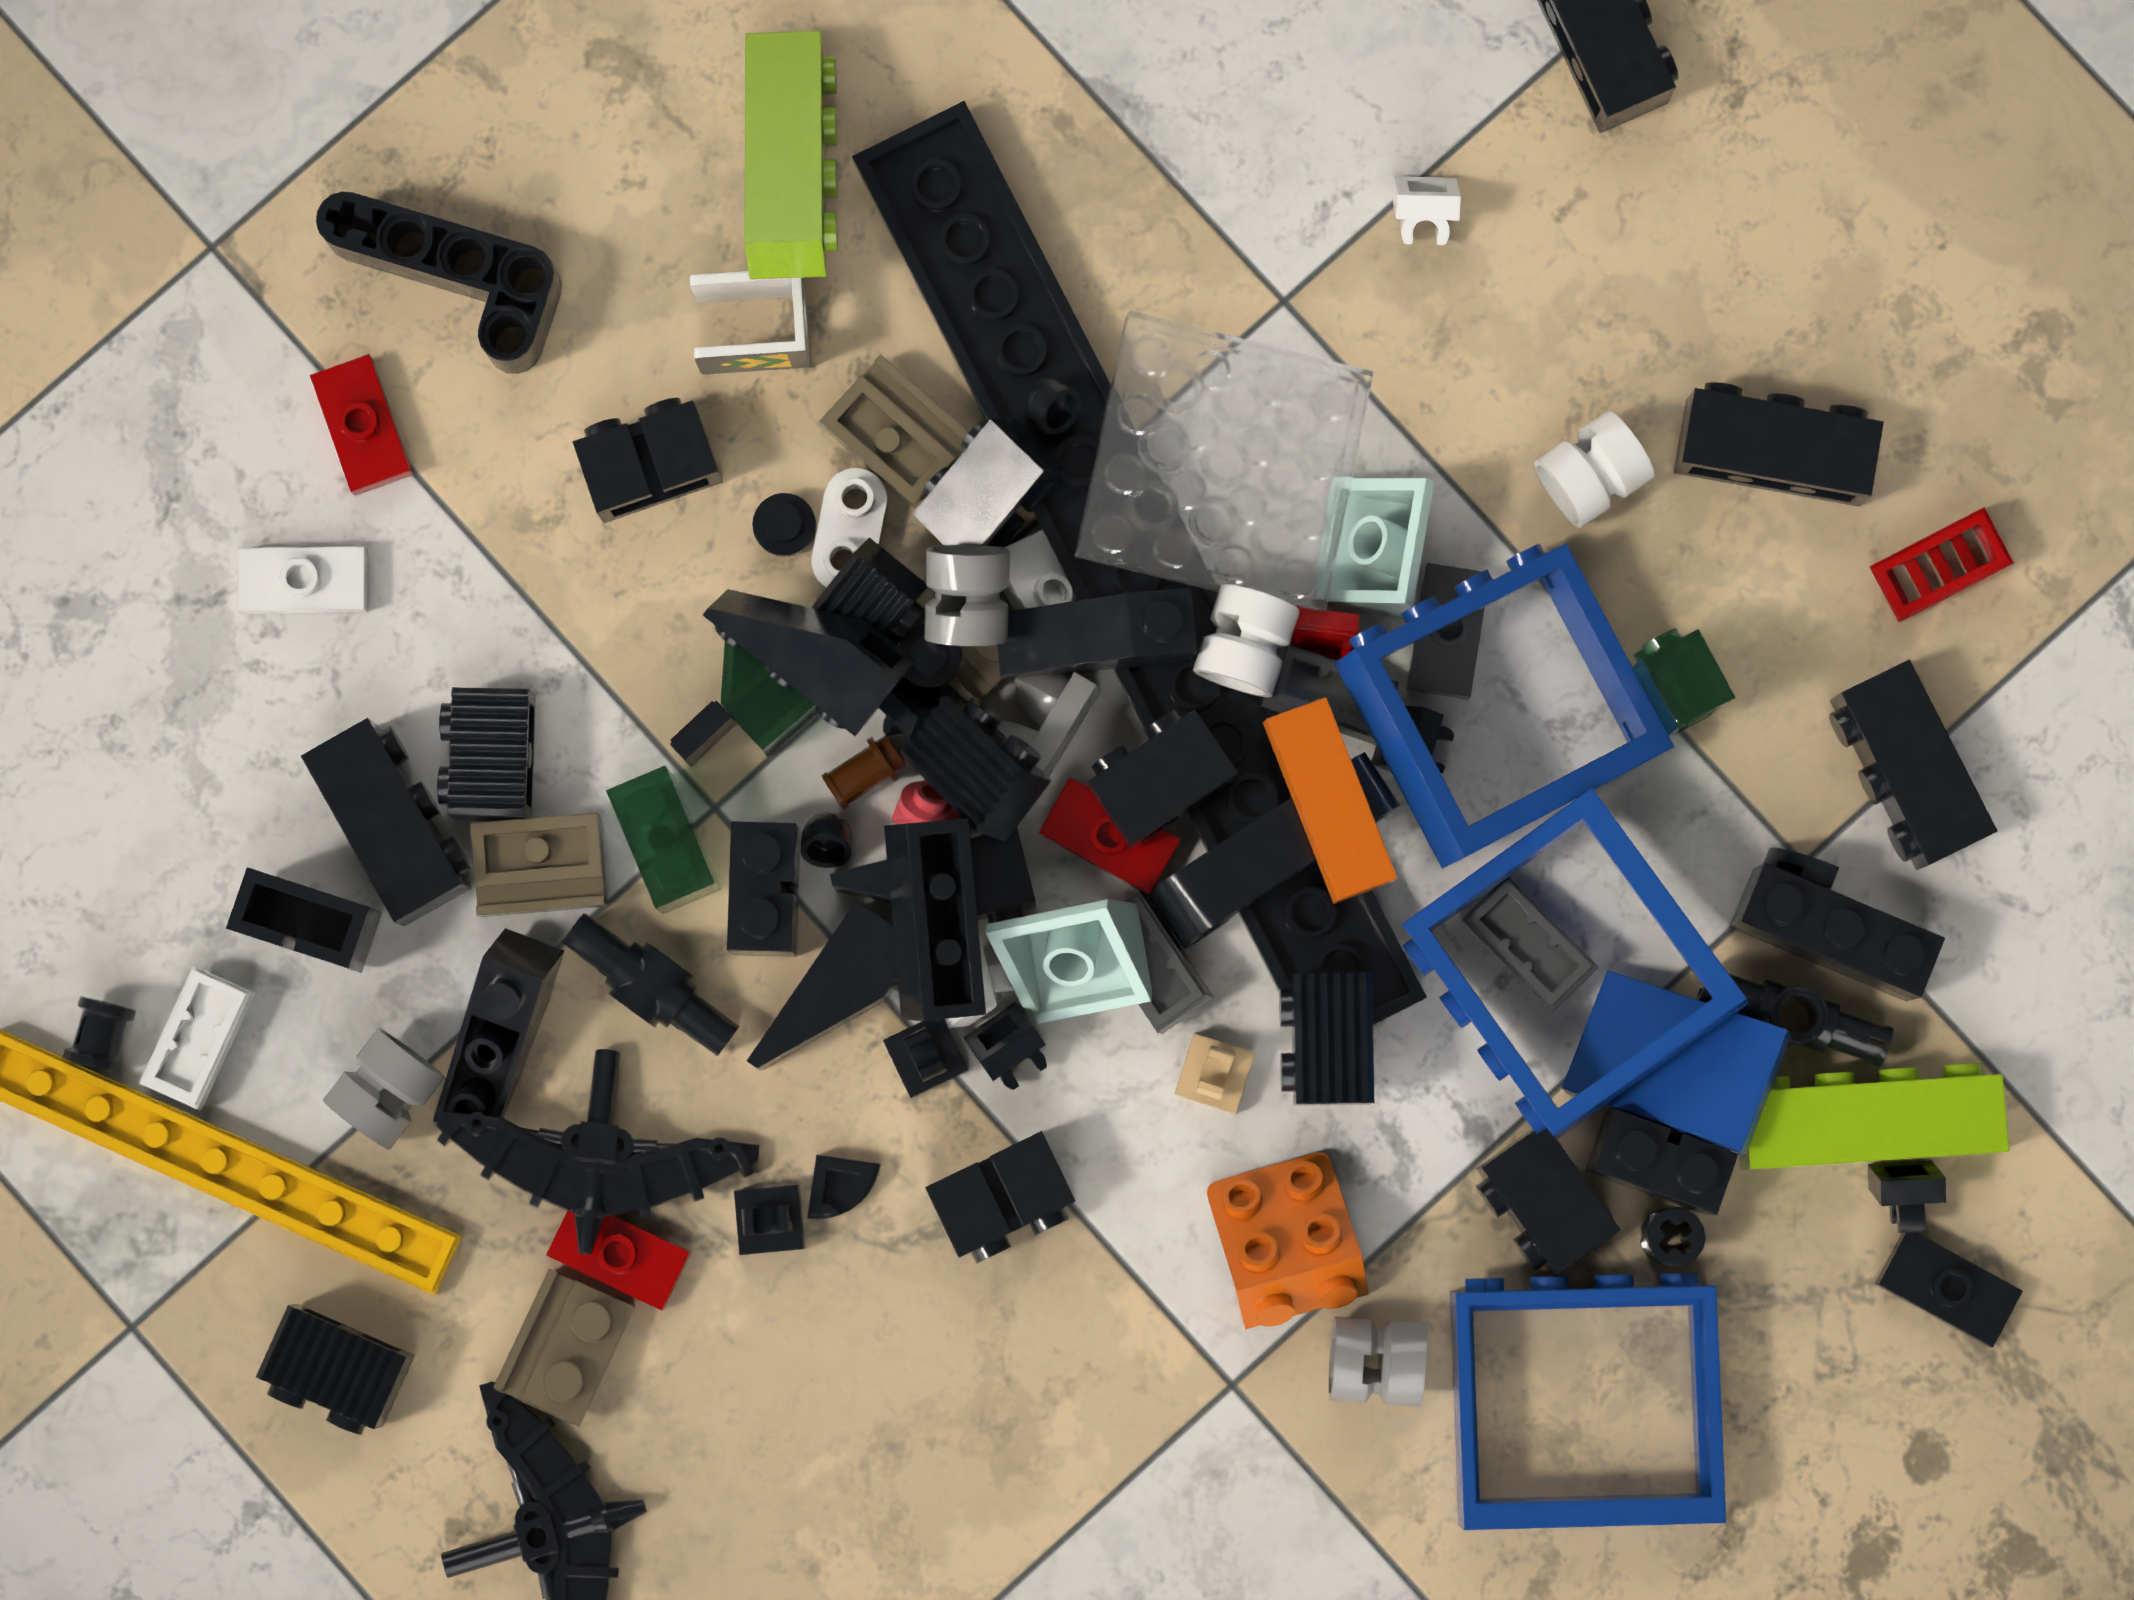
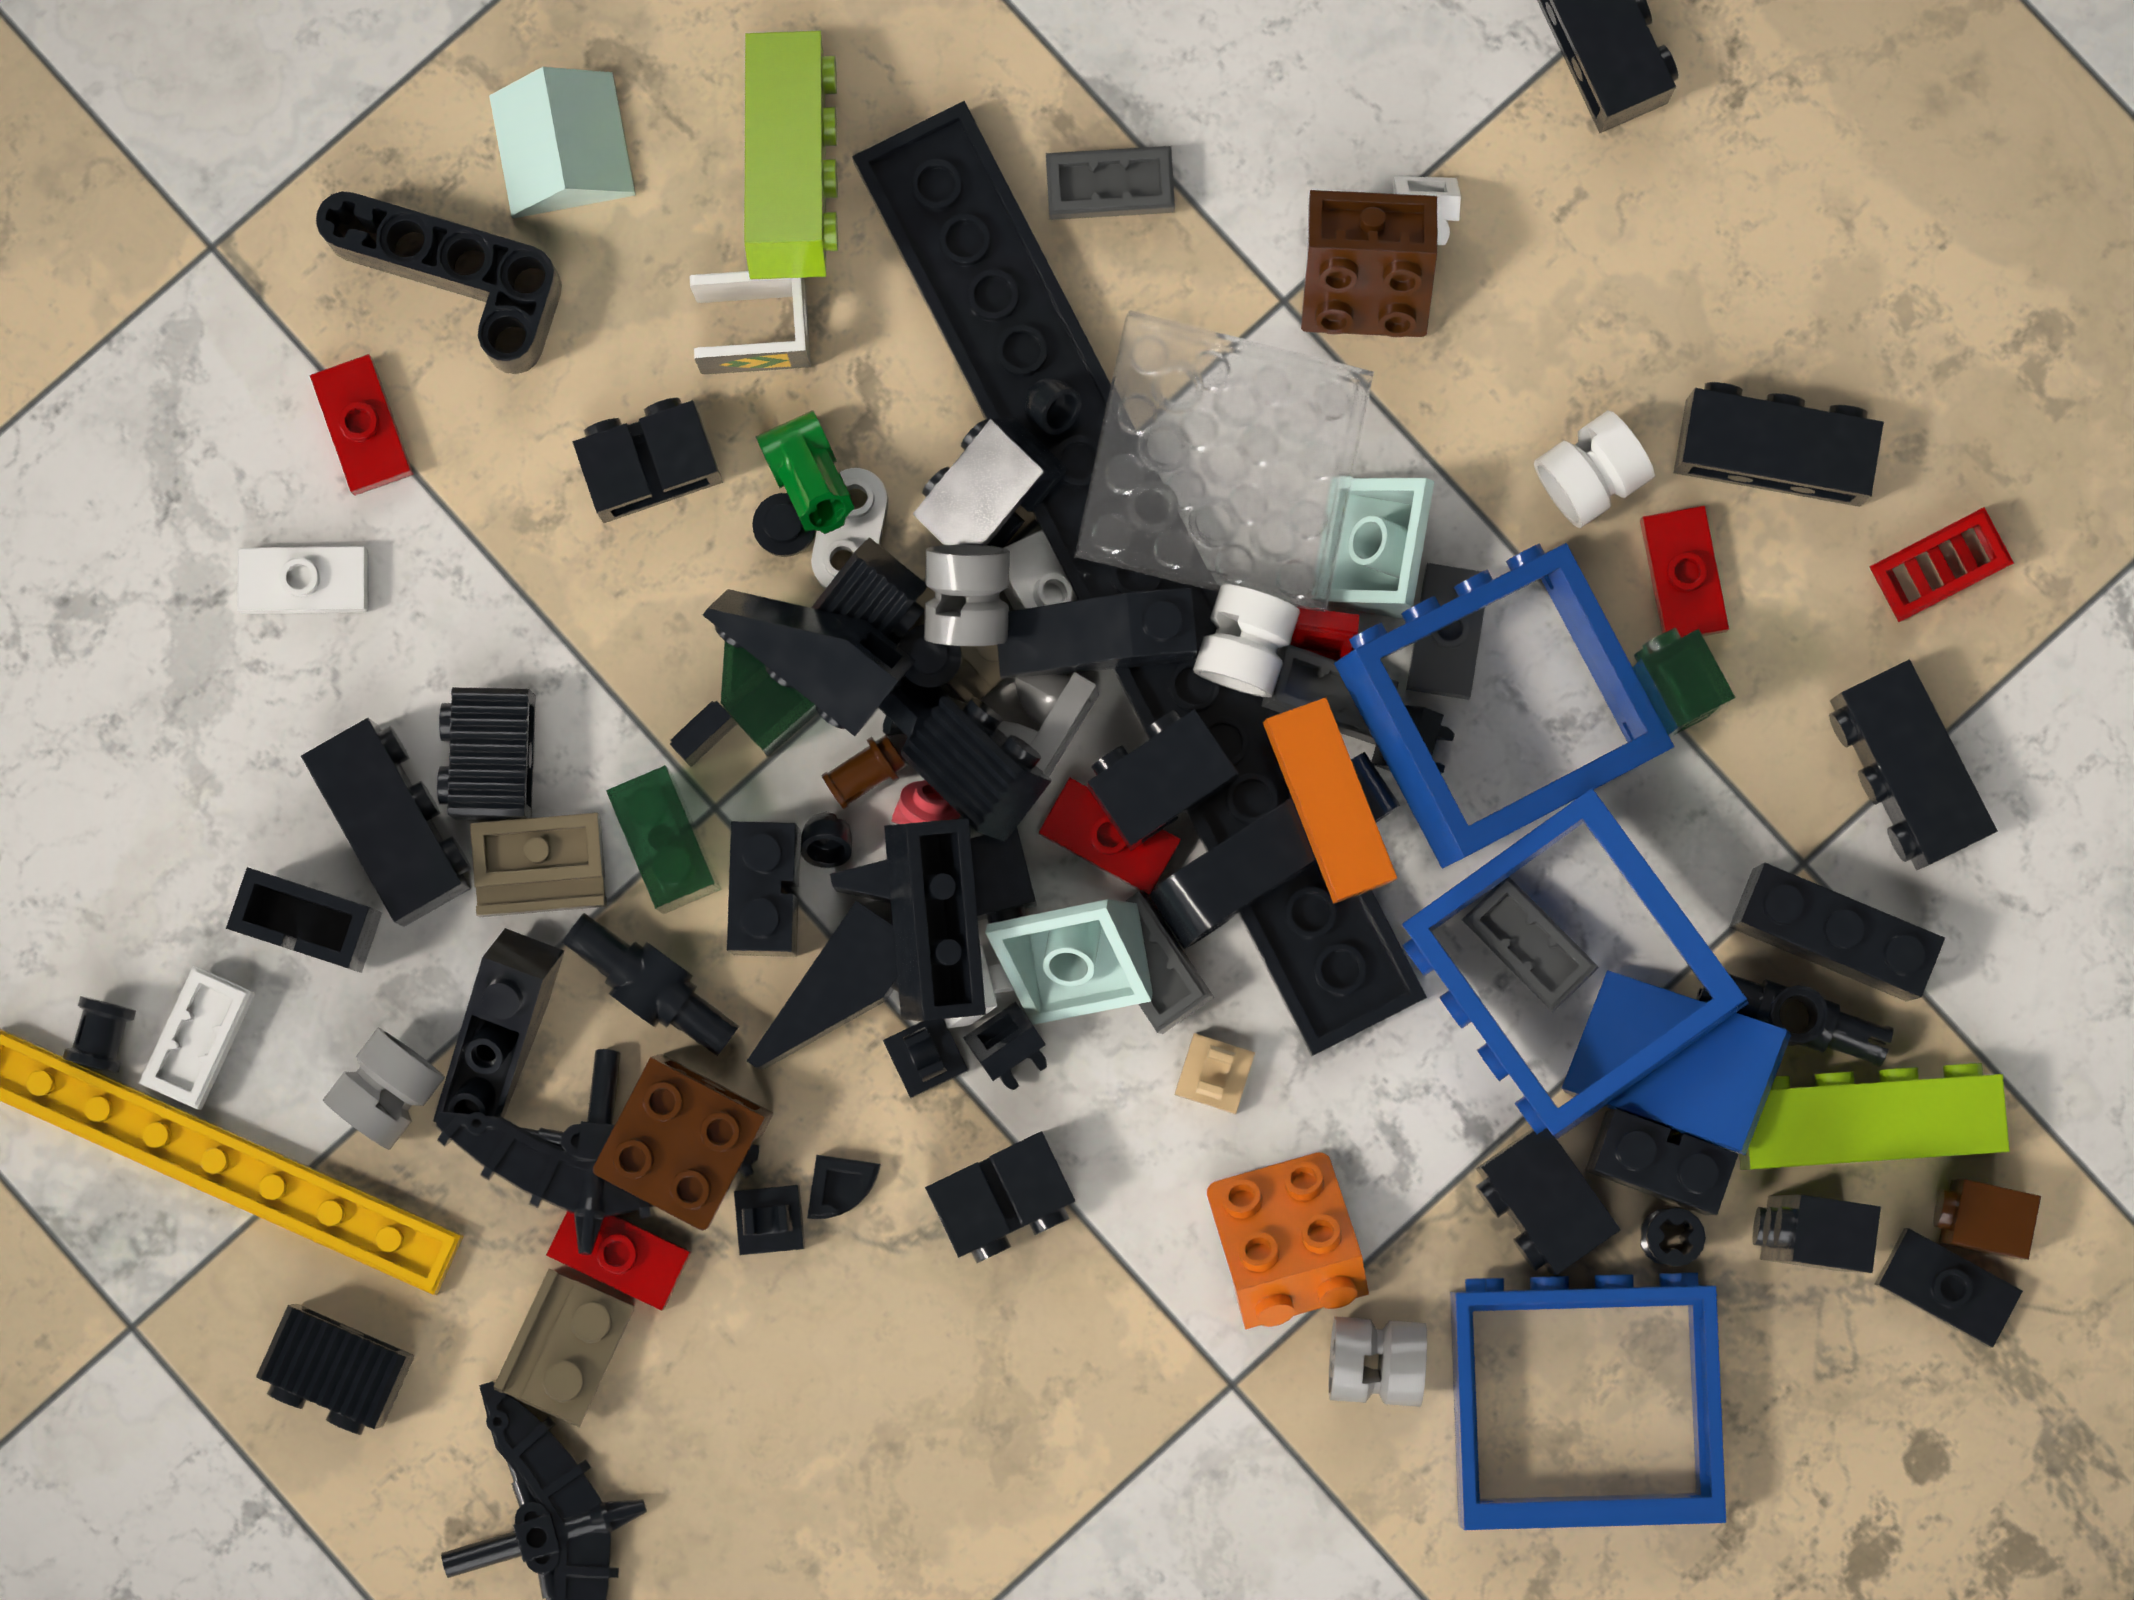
(561, 140): none -> light aqua slope
(680, 1141): none -> reddish brown bracket
(806, 468): none -> green piece
(895, 430): dark tan plate -> none
(1110, 183): none -> dark grey plate
(1329, 1039): black brick -> none
(1369, 263): none -> reddish brown bracket
(1684, 572): none -> red plate
(1803, 866): black tile -> none
(1817, 1232): none -> black brick
(1906, 1189): black tile -> none
(1987, 1218): none -> reddish brown brick

